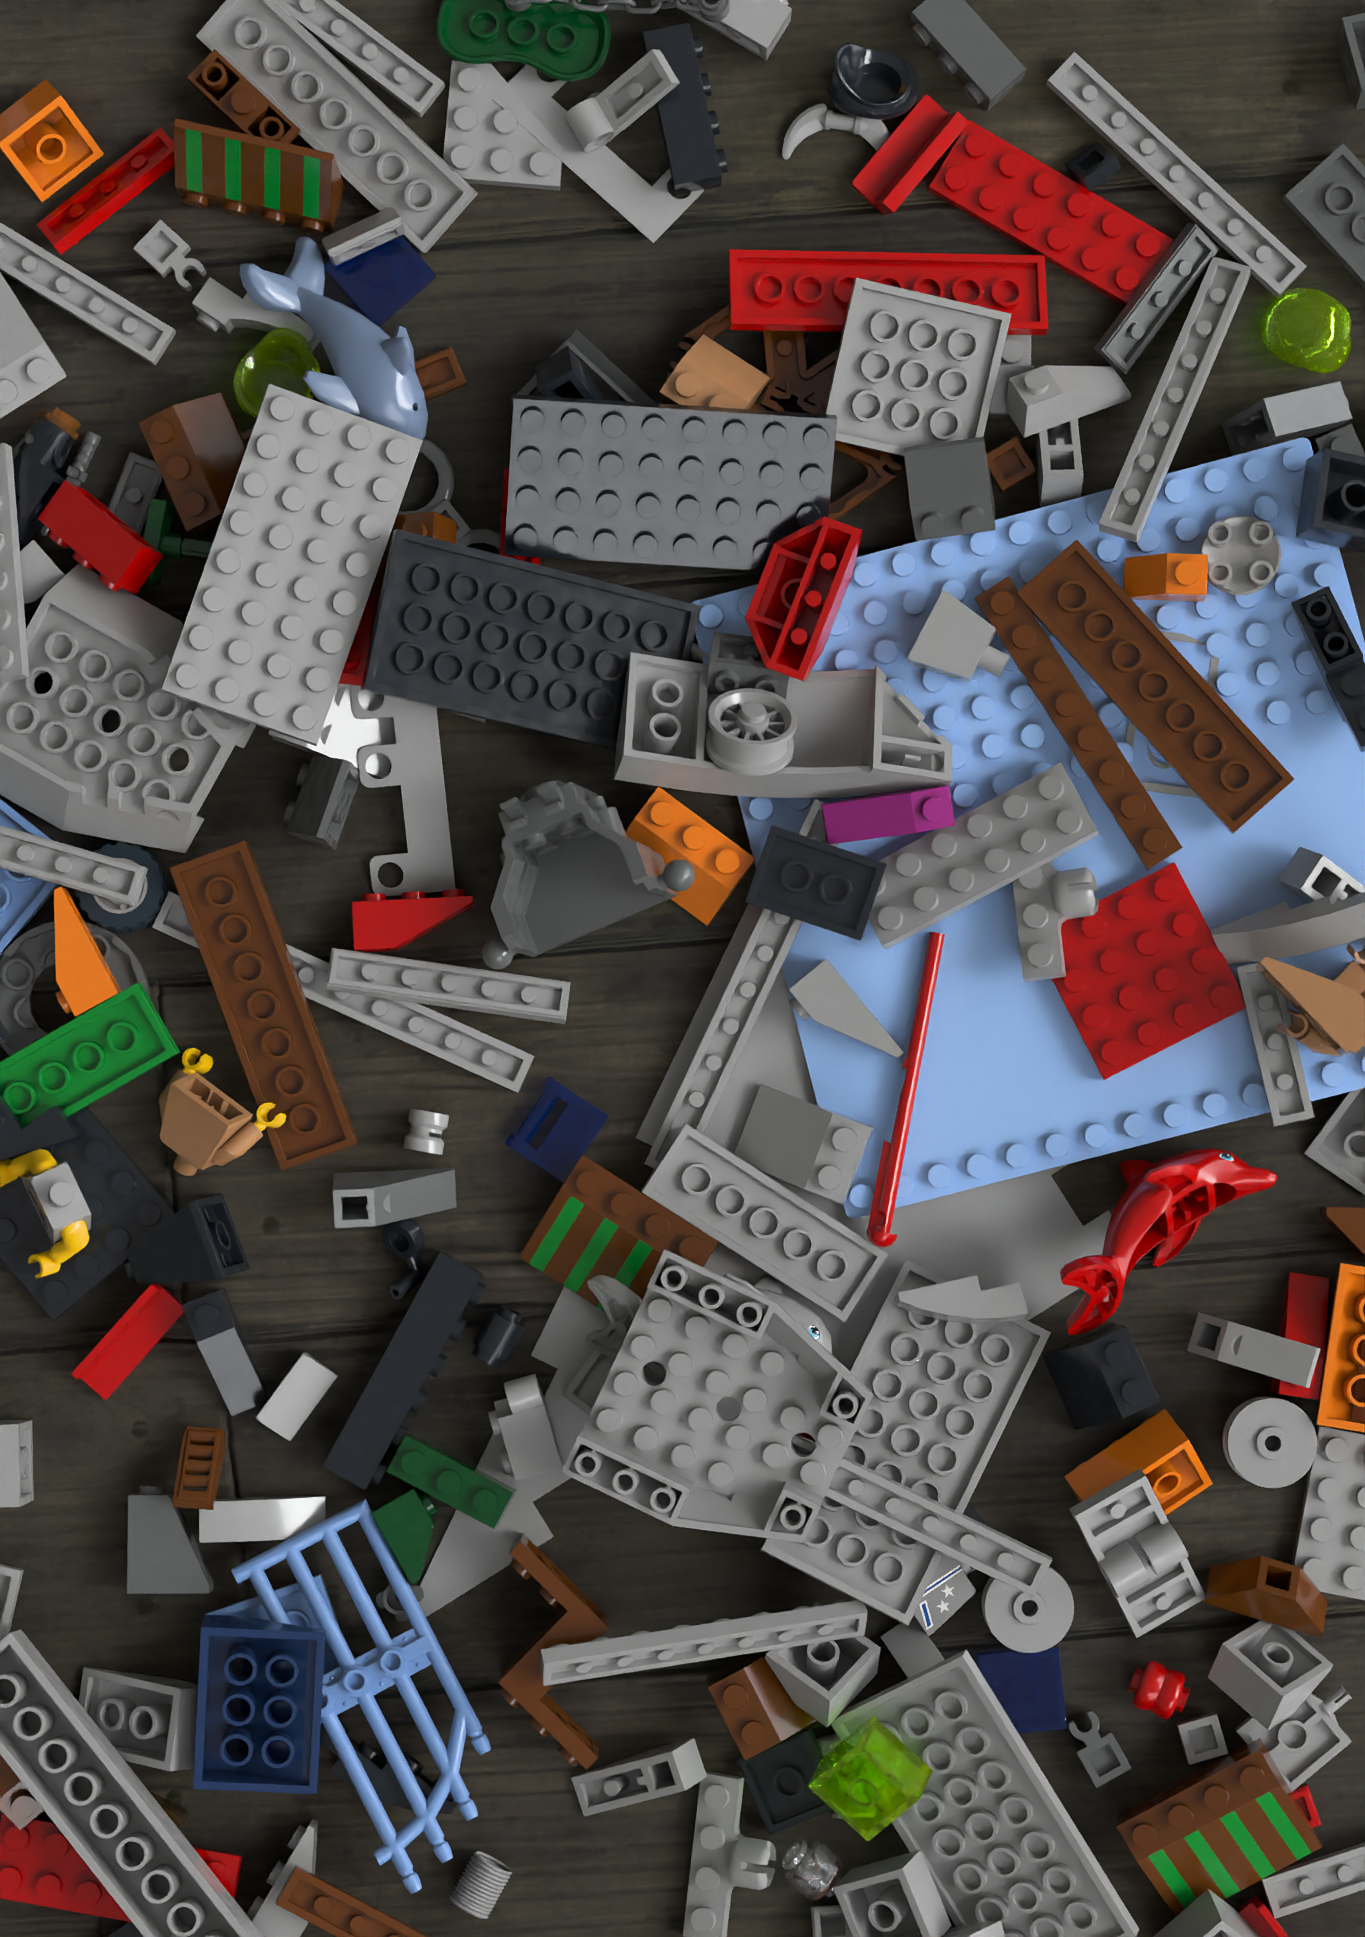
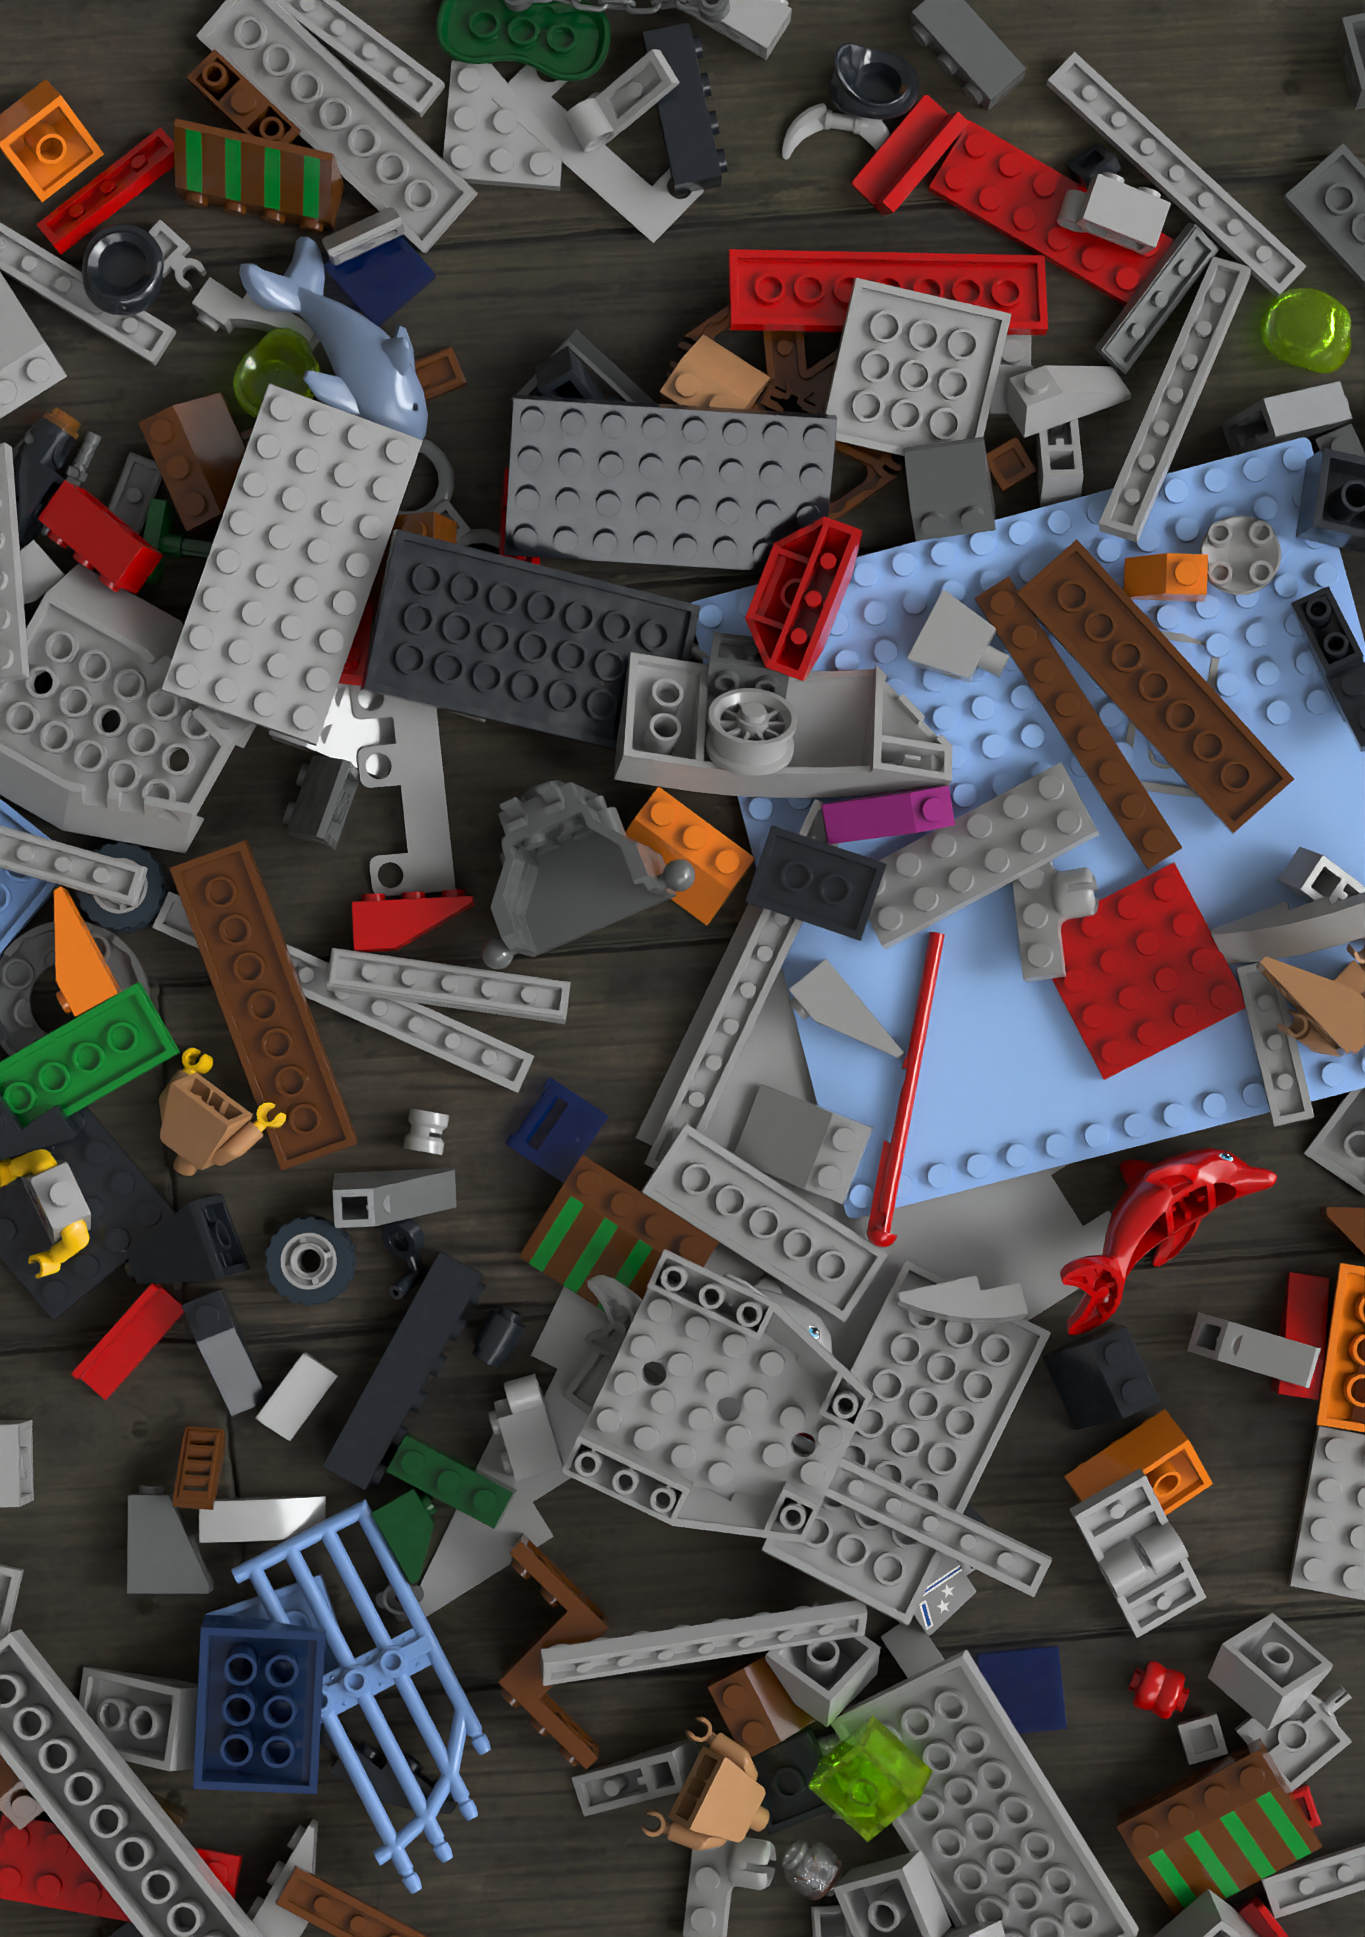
(122, 269): none -> black piece
(286, 1265): none -> black wheel
(480, 1885): light grey piece -> none
(717, 1797): none -> medium nougat torso
(1027, 1621): light grey wheel -> none
(1101, 1753): dark grey plate -> none
(1116, 212): none -> light grey hinge
(1268, 1592): reddish brown slope -> none
(1269, 1442): light grey wheel -> none

